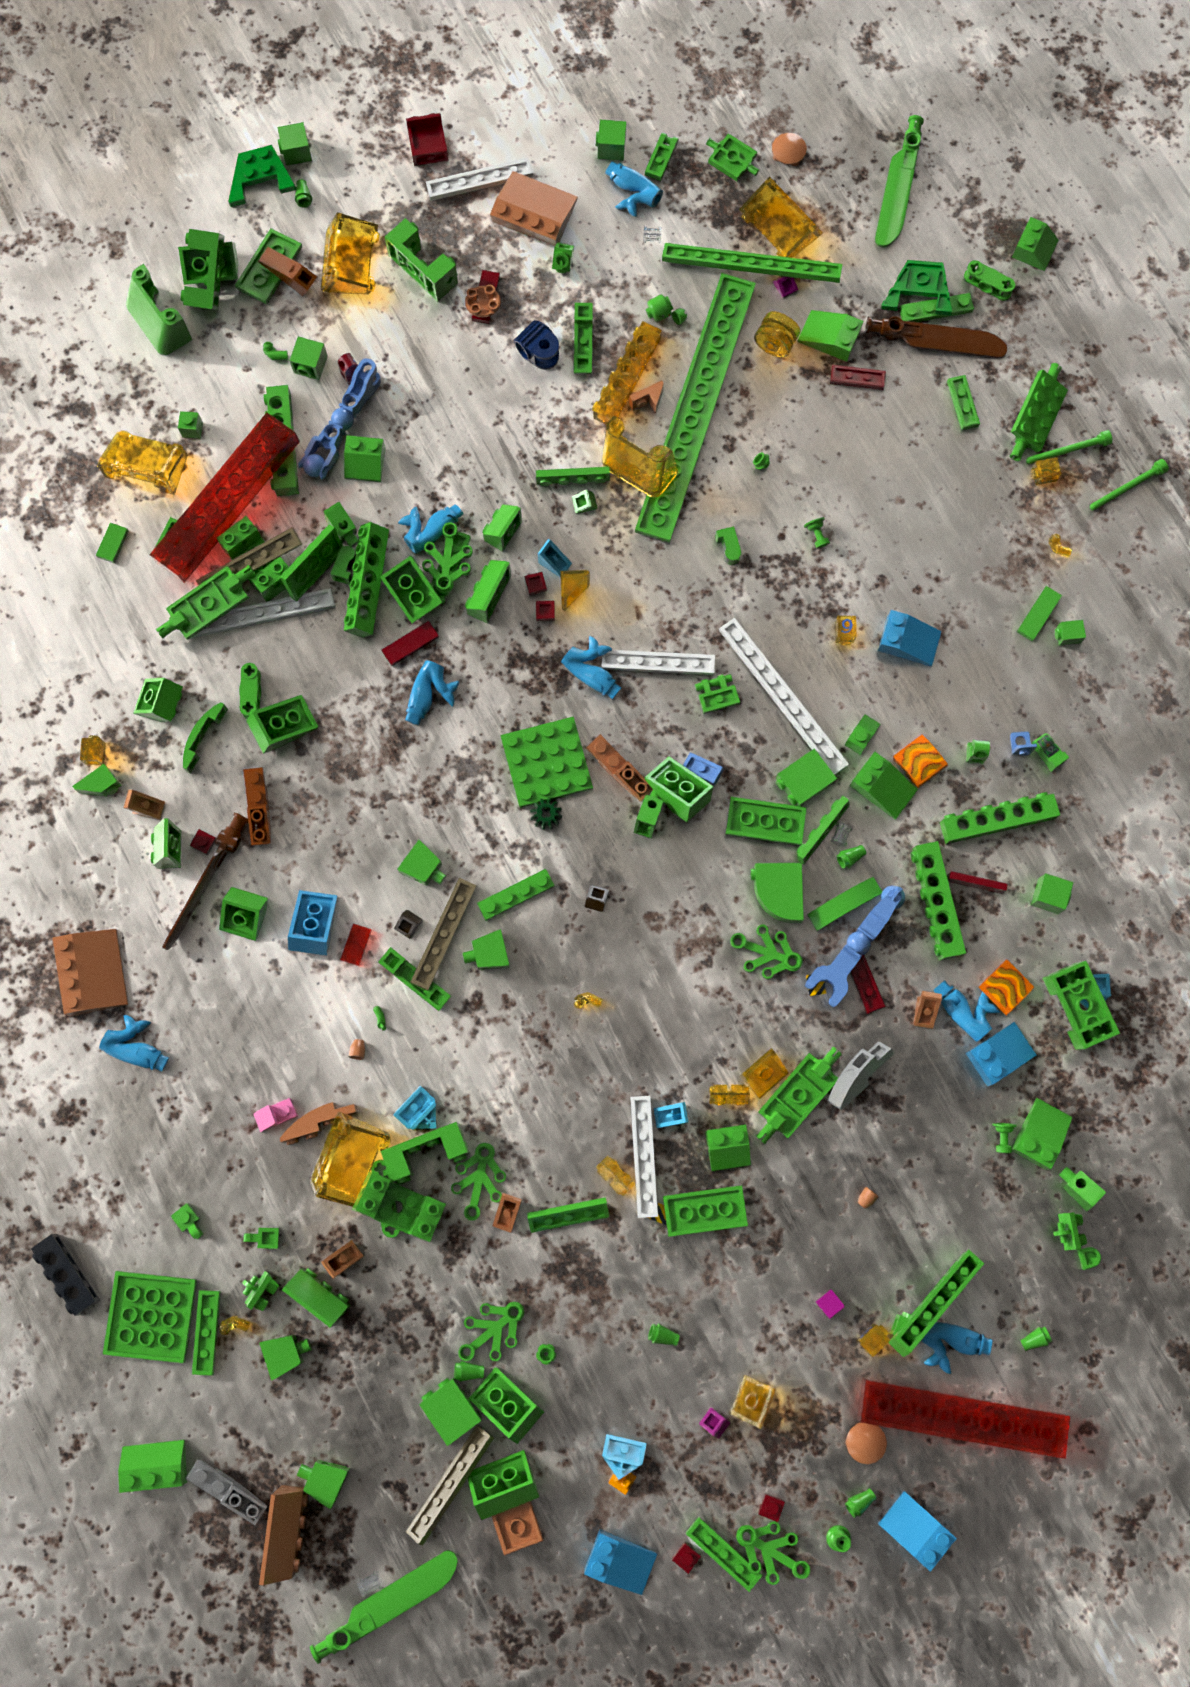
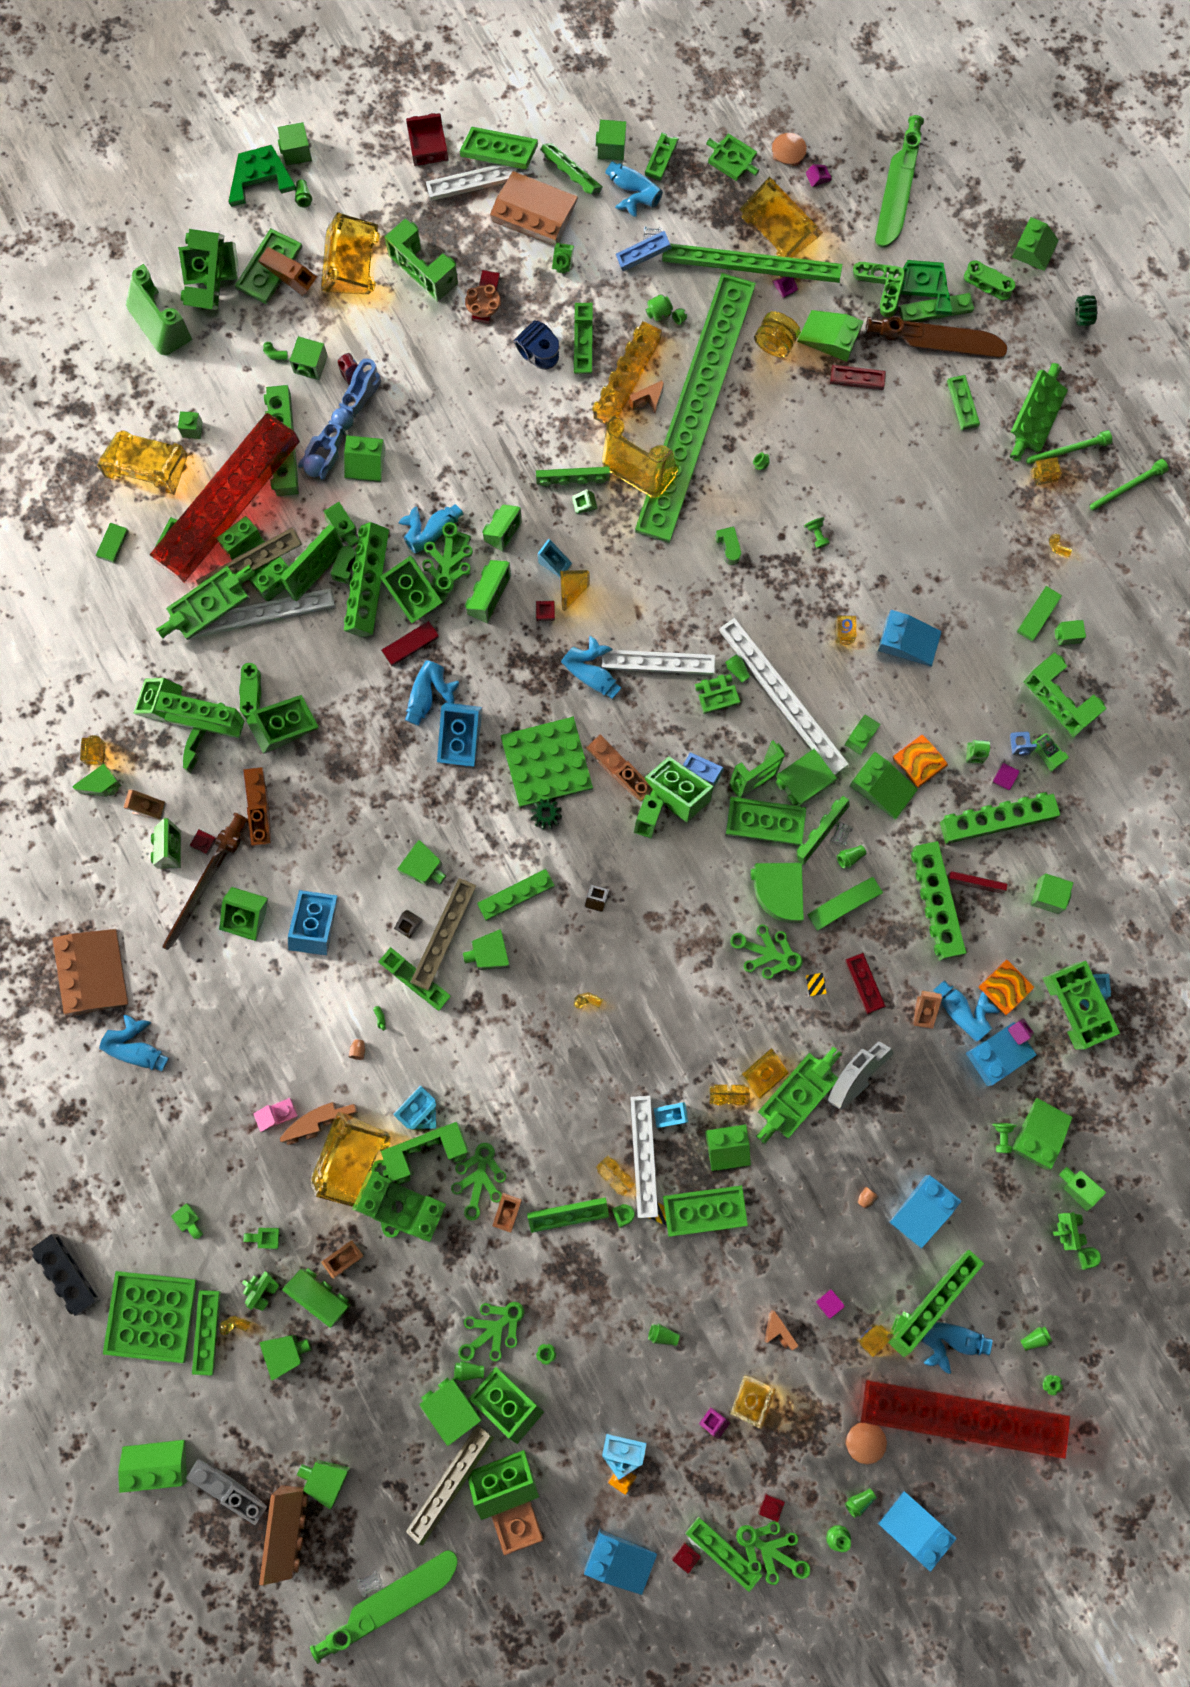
(200, 715): none -> bright green window
(356, 944): clear red tile -> none
(459, 734): none -> dark azure slope
(499, 148): none -> bright green plate
(535, 583): dark red plate -> none
(567, 165): none -> bright green plate
(623, 1214): none -> bright green tile
(643, 251): none -> medium blue plate
(738, 668): none -> bright green cone
(745, 782): none -> bright green window
(776, 1327): none -> nougat slope
(818, 175): none -> magenta slope
(857, 945): medium blue piece -> none
(890, 283): none -> bright green beam
(925, 1211): none -> dark azure slope
(1006, 776): none -> magenta slope
(1021, 1031): none -> magenta slope
(1047, 1384): none -> bright green plate
(1062, 707): none -> bright green plate
(1086, 310): none -> dark green gear

